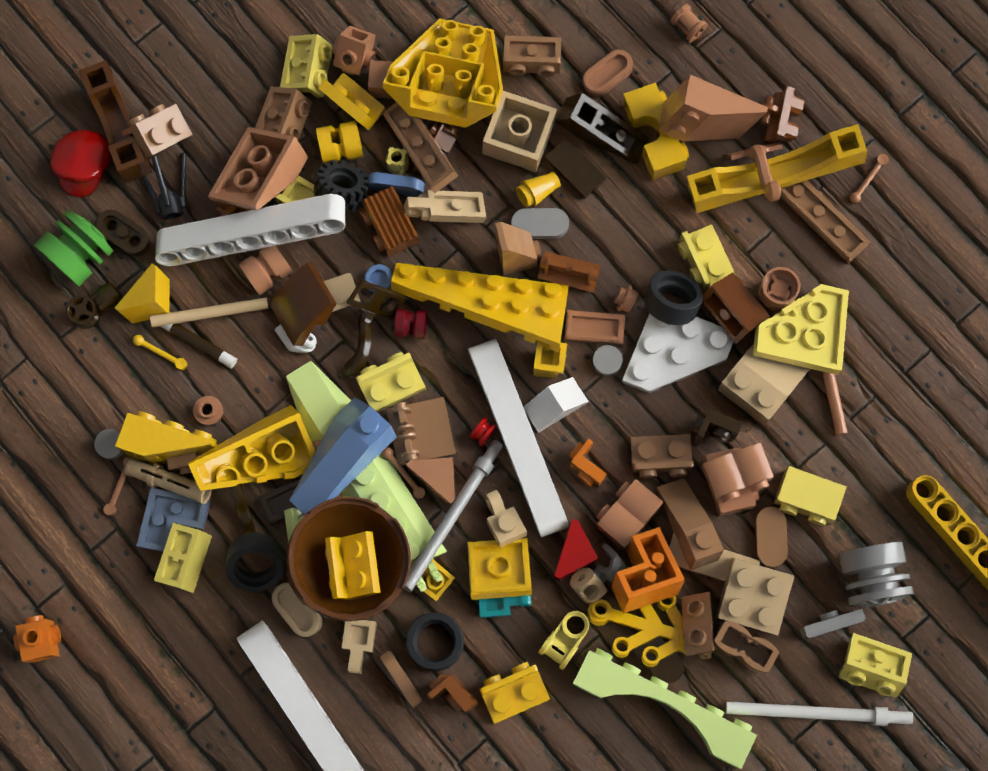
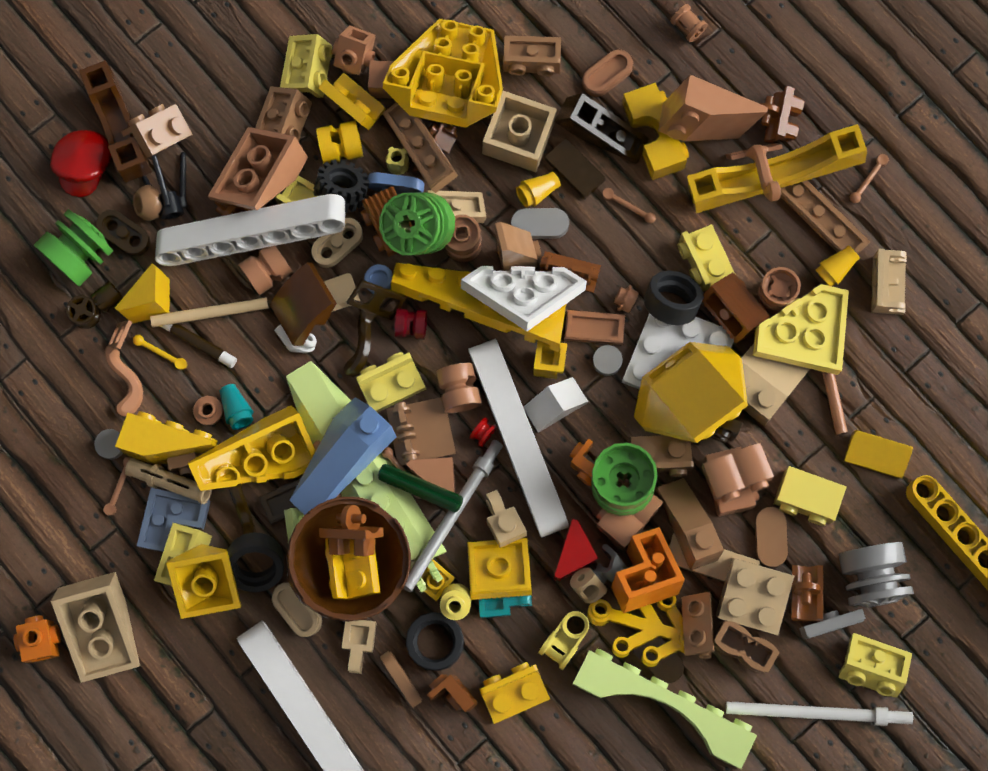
(96, 626): none -> tan slope
(134, 396): none -> nougat piece
(147, 203): none -> medium nougat plate
(203, 581): none -> yellow slope
(236, 409): none -> teal cone
(337, 244): none -> tan plate
(350, 528): none -> dark orange hips
(420, 488): none -> dark green axle
(432, 220): none -> bright green wheel
(458, 593): none -> light yellow brick
(459, 389): none -> nougat wheel
(466, 239): none -> nougat wheel
(523, 293): none -> white plate
(608, 194): none -> nougat hinge
(629, 463): none -> bright green wheel
(692, 392): none -> yellow wedge
(807, 593): none -> dark orange hips
(837, 266): none -> yellow cone
(878, 454): none -> yellow slope
(888, 282): none -> tan hinge

